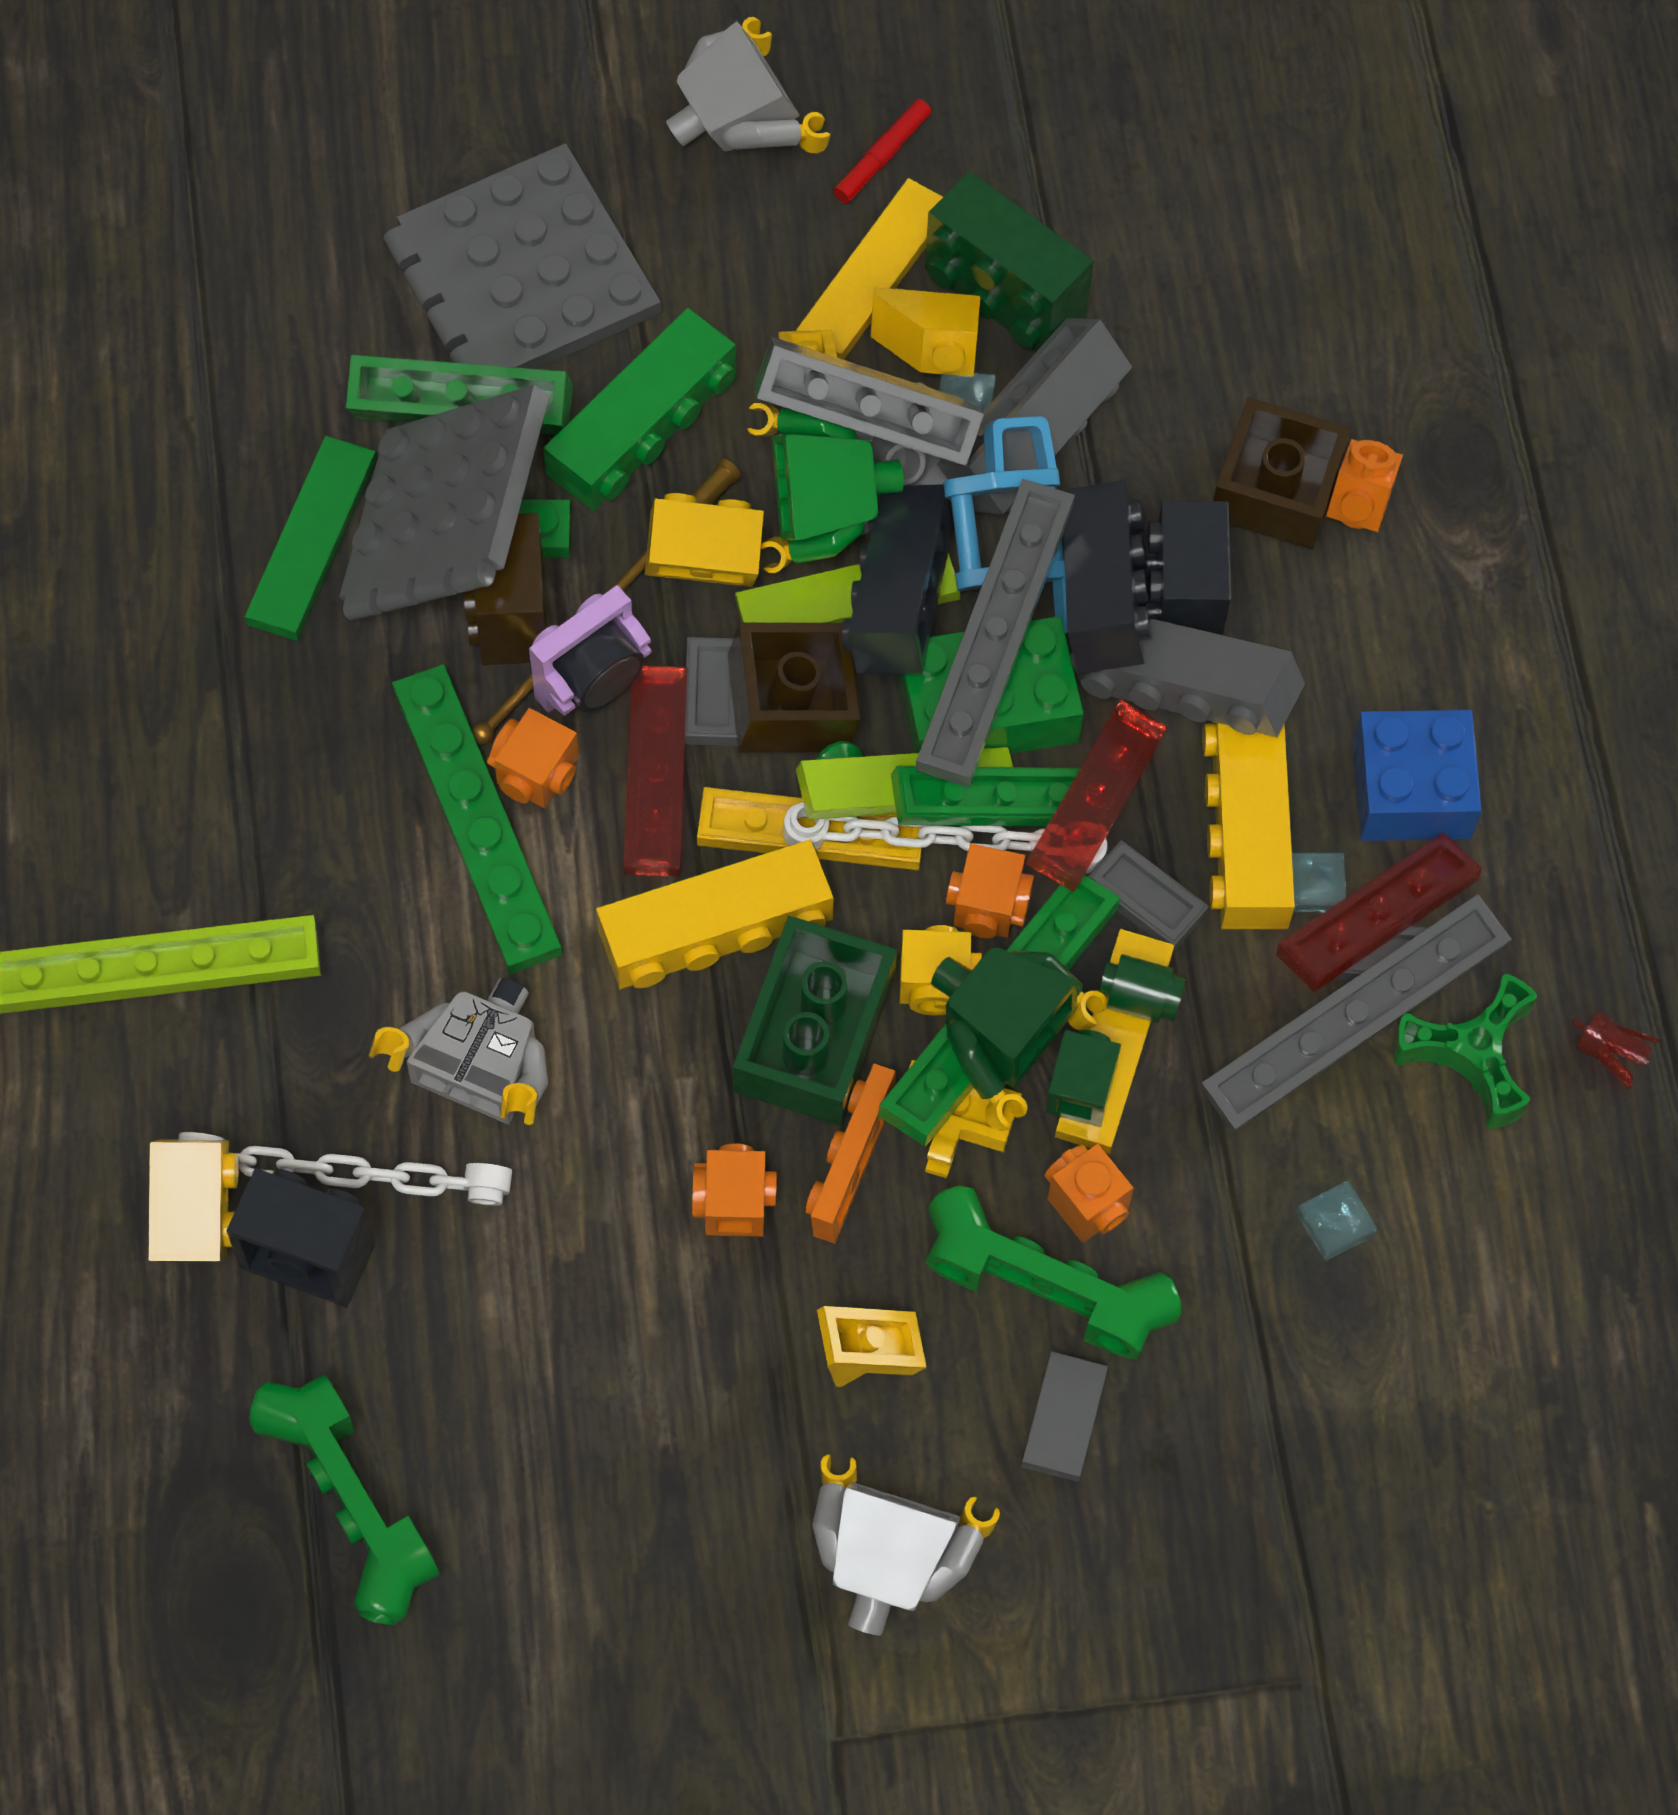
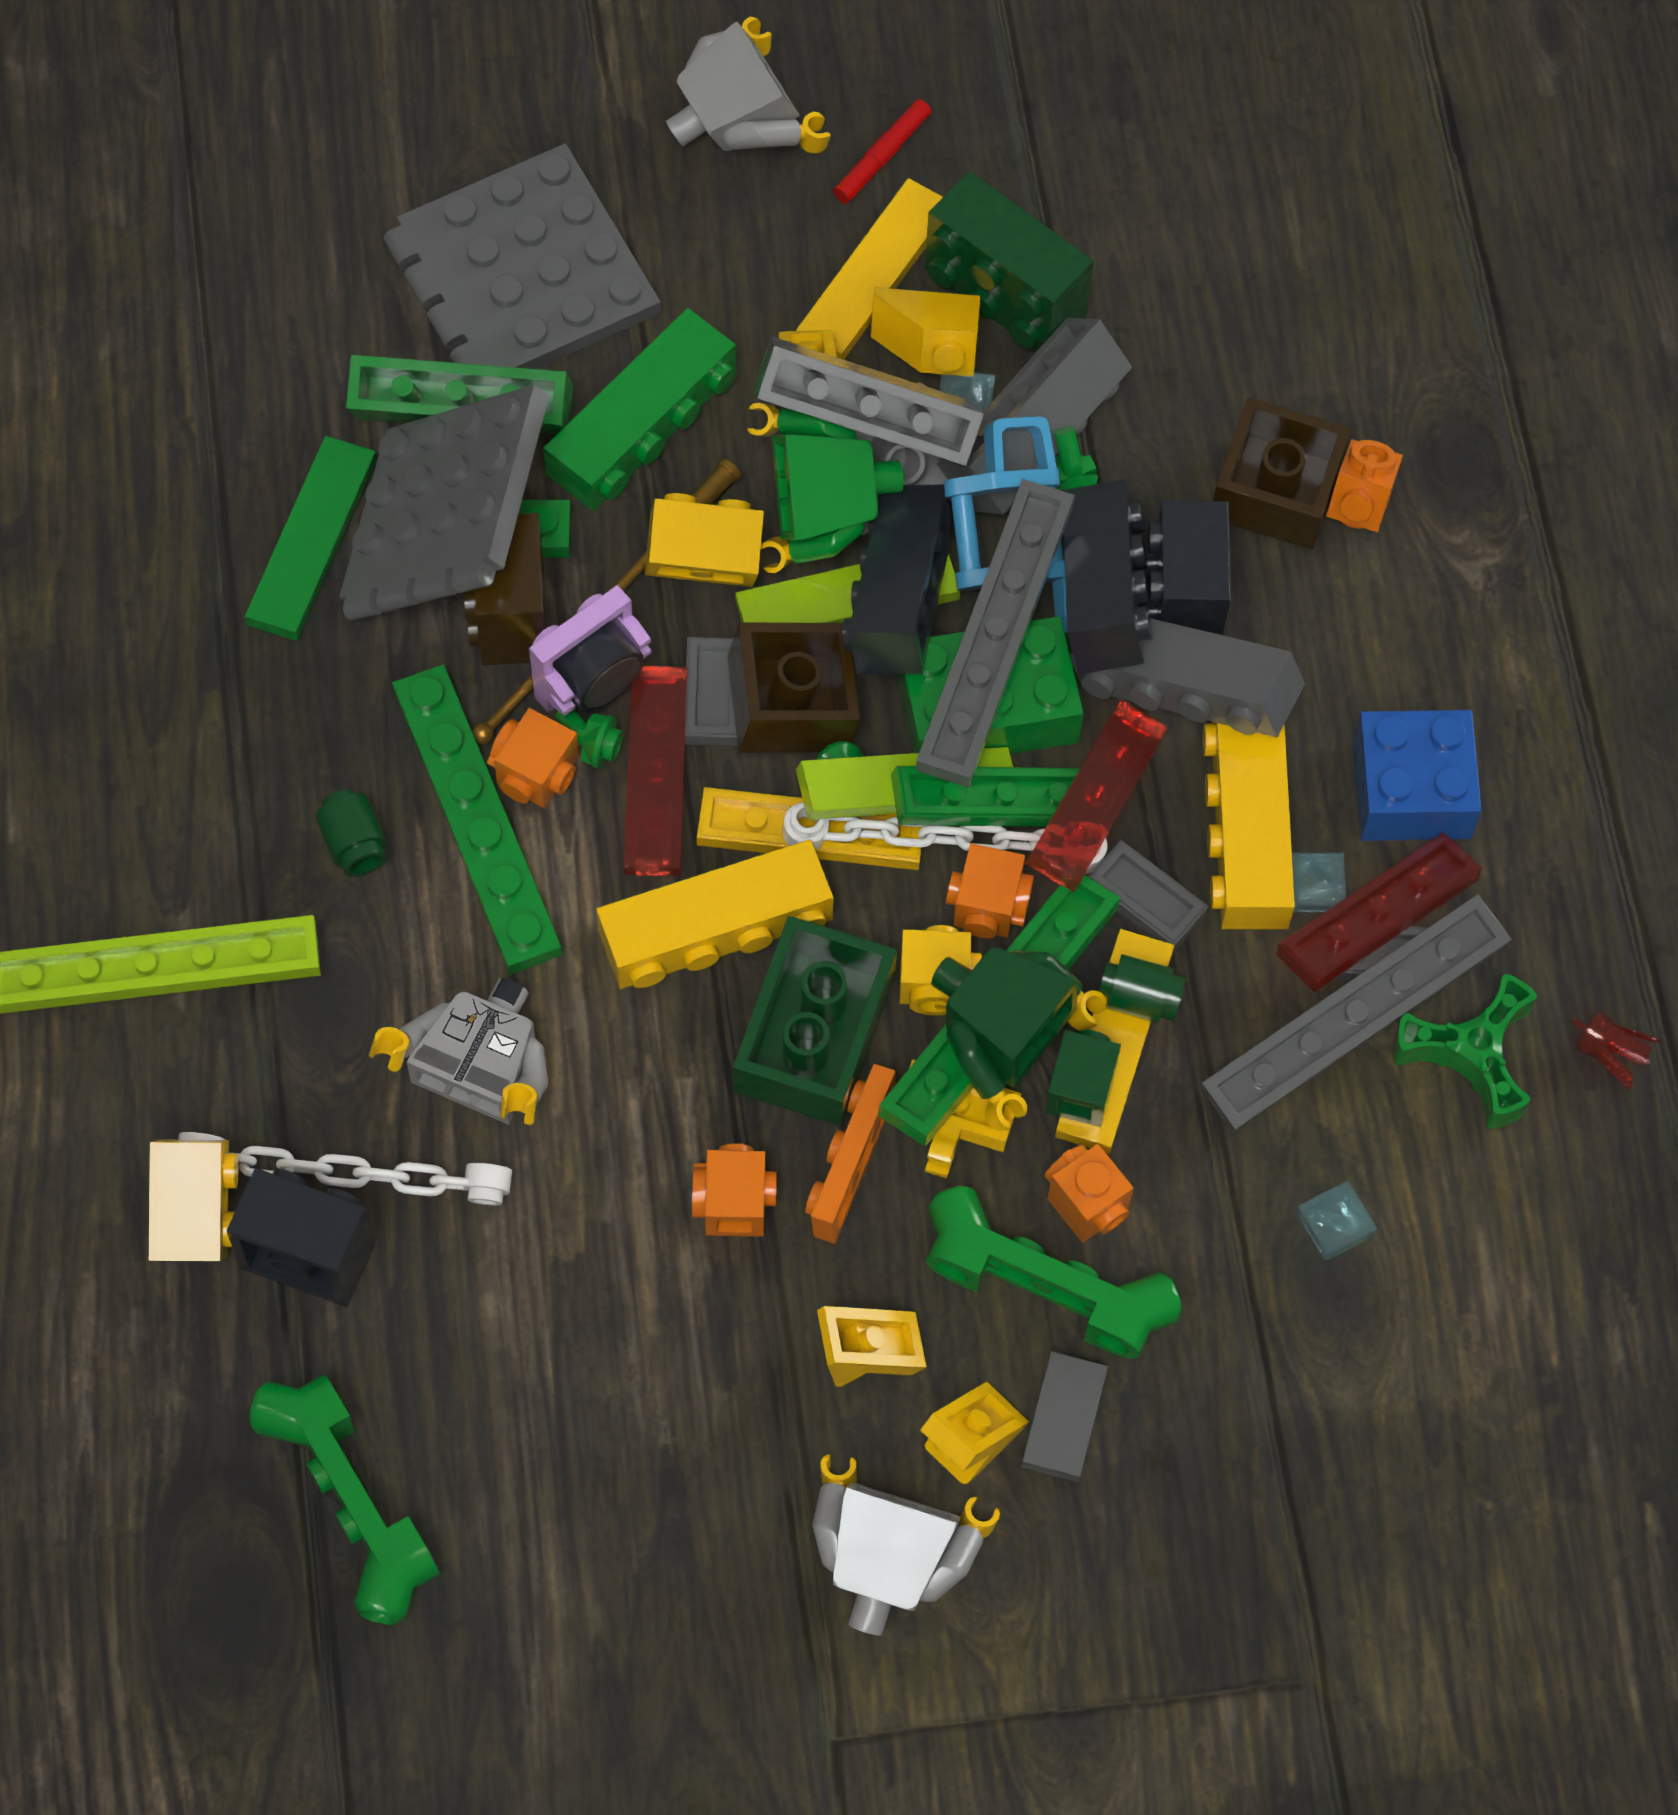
(352, 832): none -> dark green brick
(597, 738): none -> green plate
(972, 1431): none -> yellow slope
(1073, 467): none -> green plate

